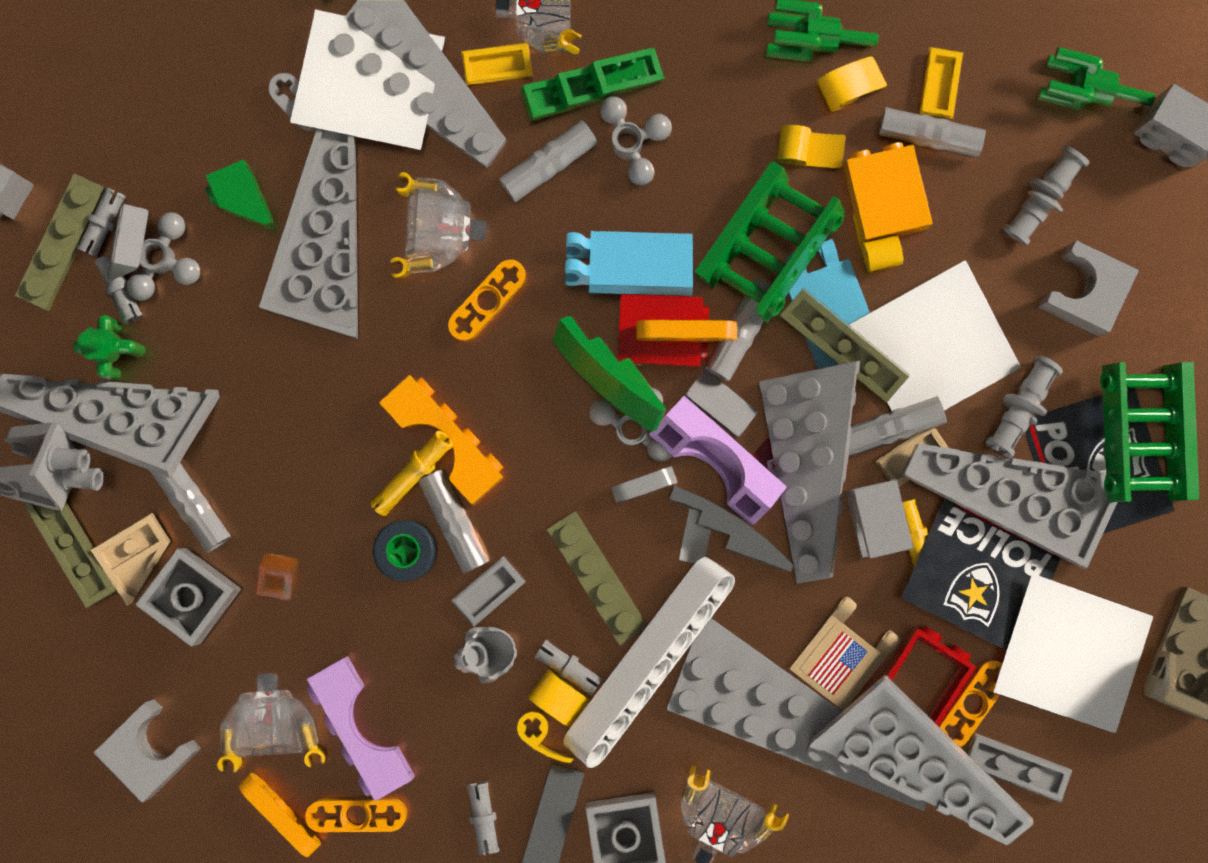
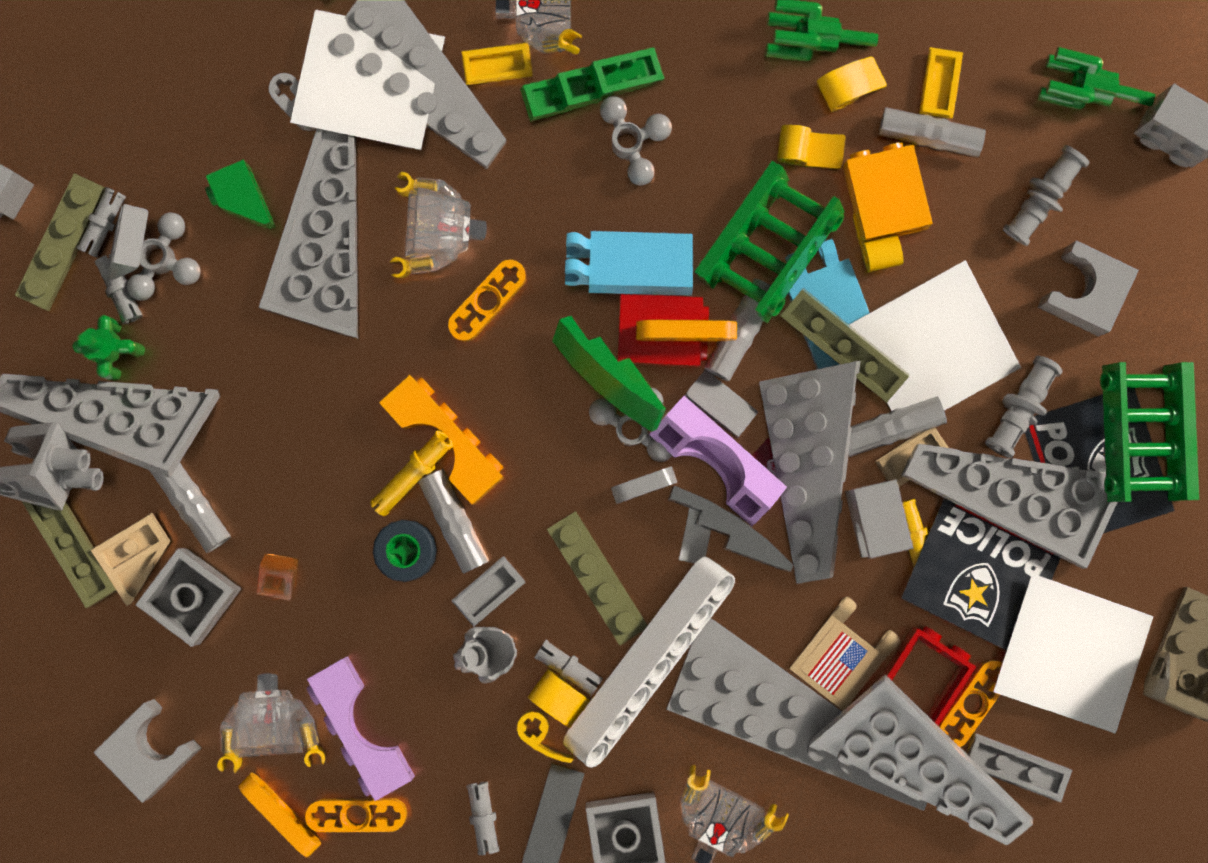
(548, 161): light grey axle -> none

